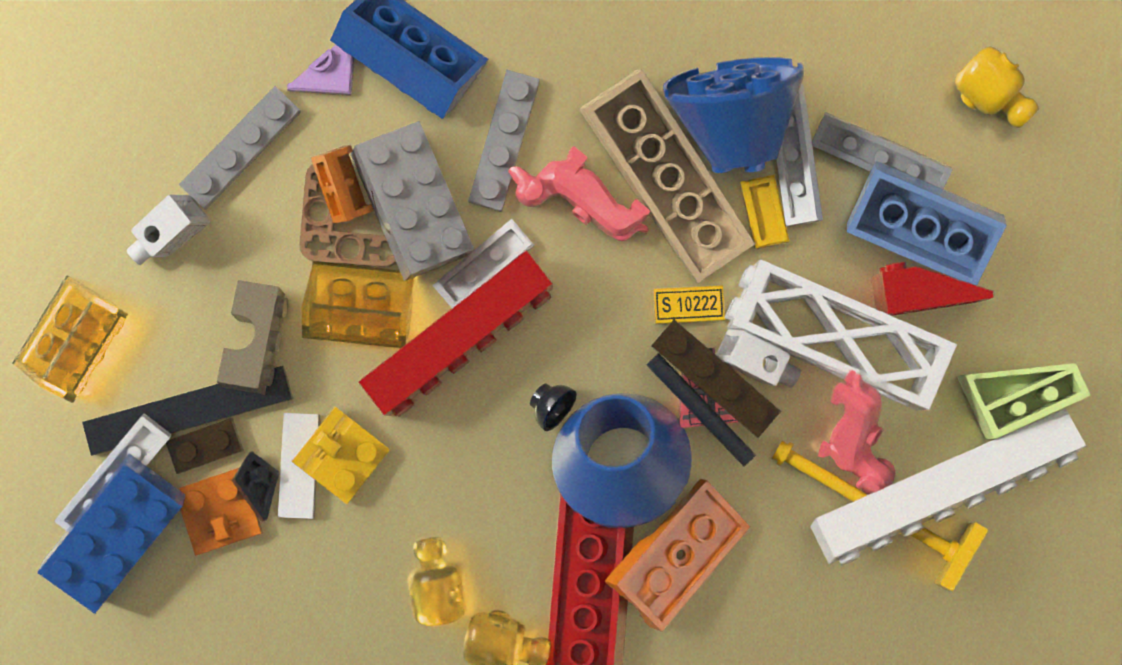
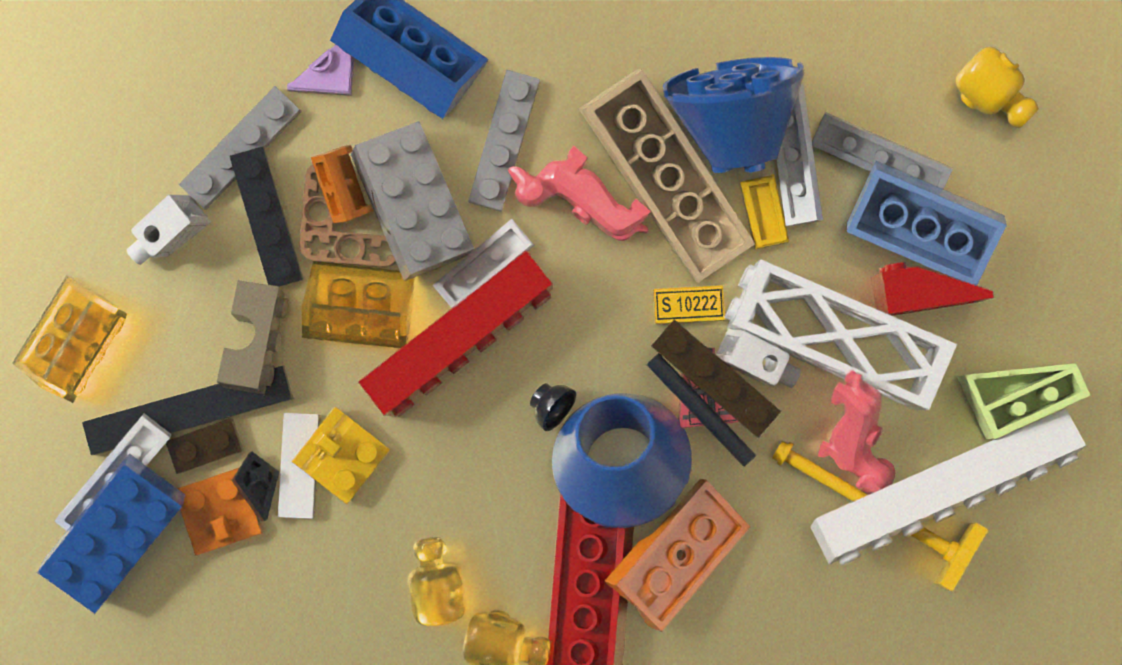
(266, 217): none -> black plate

